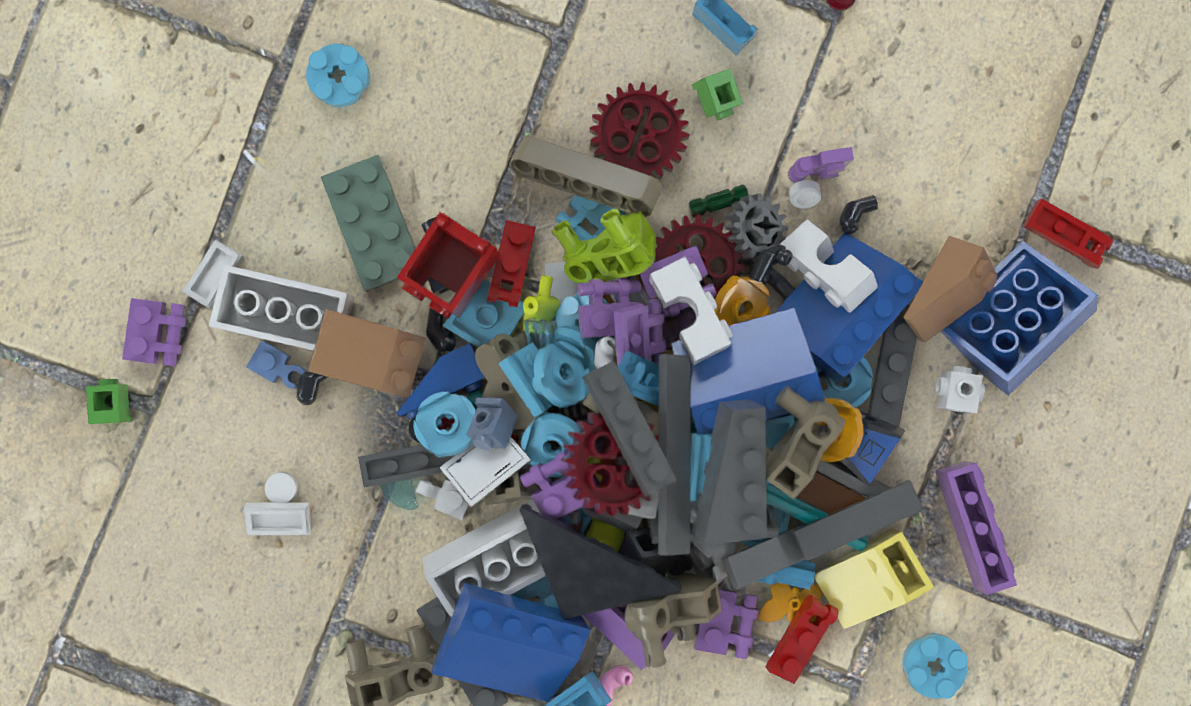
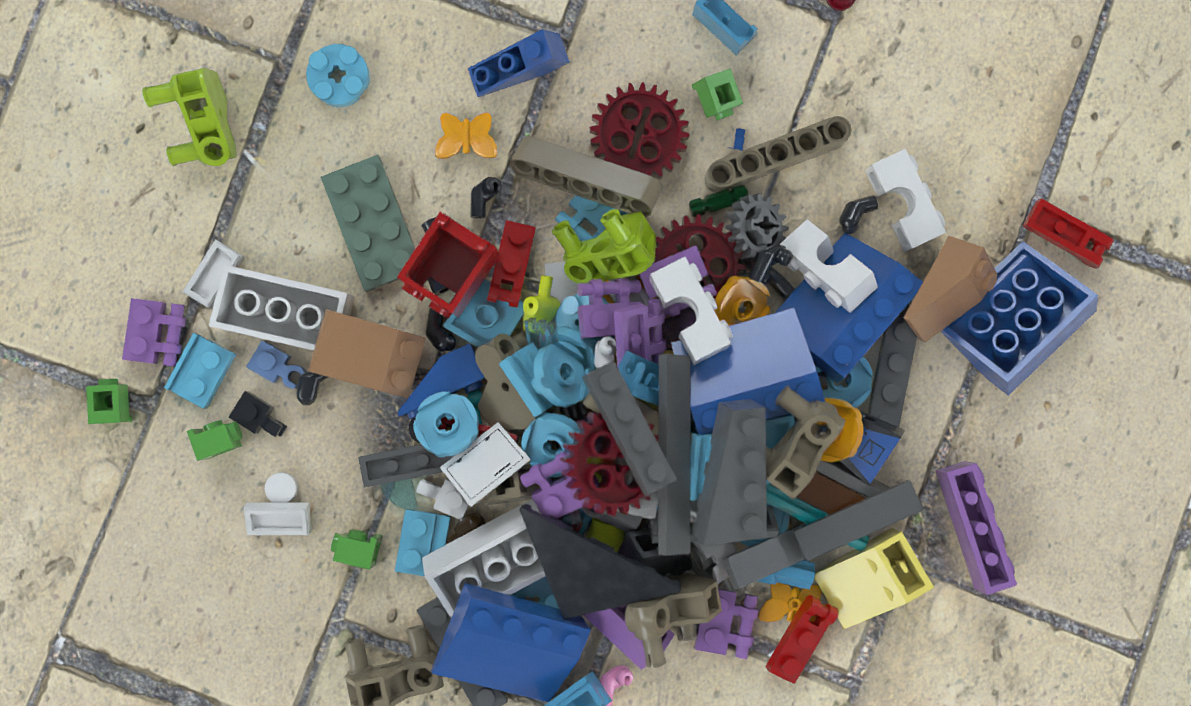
(200, 371): none -> medium azure plate
(208, 116): none -> lime piece
(215, 440): none -> bright green brick
(255, 414): none -> black plate
(356, 548): none -> bright green brick
(420, 536): none -> medium azure plate
(466, 134): none -> light orange piece
(466, 525): none -> dark brown cylinder
(481, 194): none -> black arm
(492, 423): sand blue brick -> none
(519, 63): none -> blue slope
(739, 139): none -> blue piece
(788, 144): none -> dark tan beam
(805, 194): white tile -> none
(825, 165): medium lavender plate -> none
(899, 175): none -> white arch
(944, 682): medium azure plate -> none
(959, 390): white brick -> none

